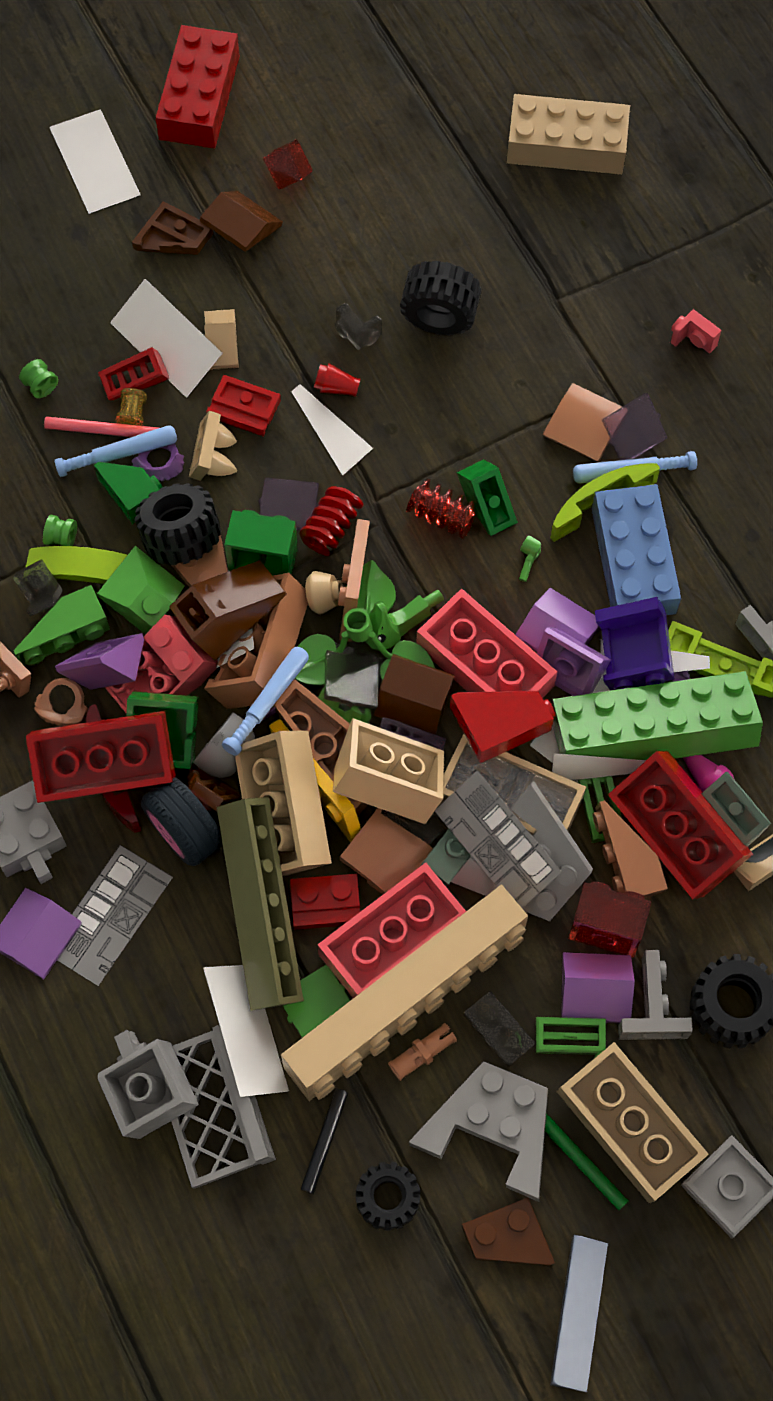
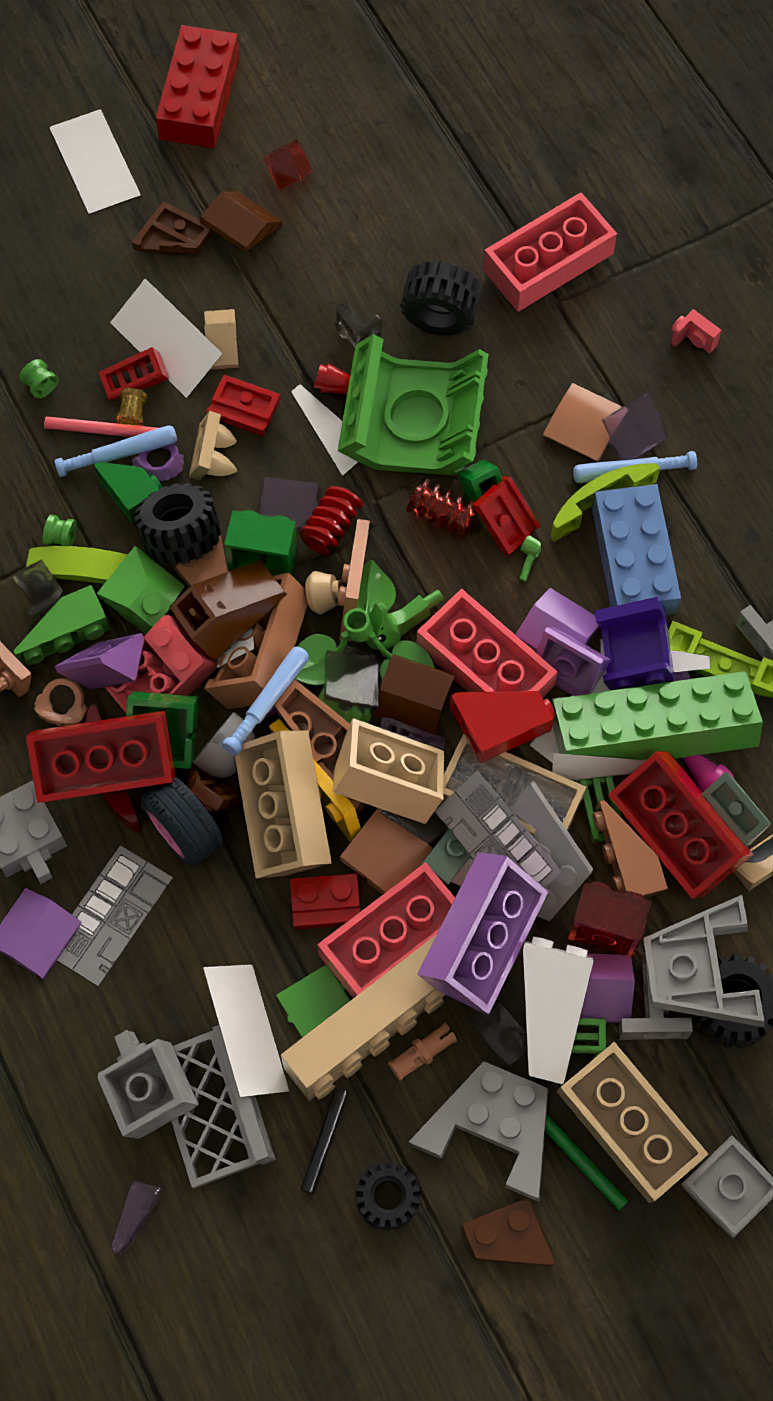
(137, 1209): none -> clear purple slope
(259, 903): olive brick -> none
(412, 411): none -> bright green panel
(483, 932): none -> medium lavender slope
(506, 515): none -> red plate
(549, 251): none -> coral brick
(554, 1001): none -> white slope
(568, 134): tan brick -> none
(579, 1314): slope -> none
(686, 967): none -> light grey wing

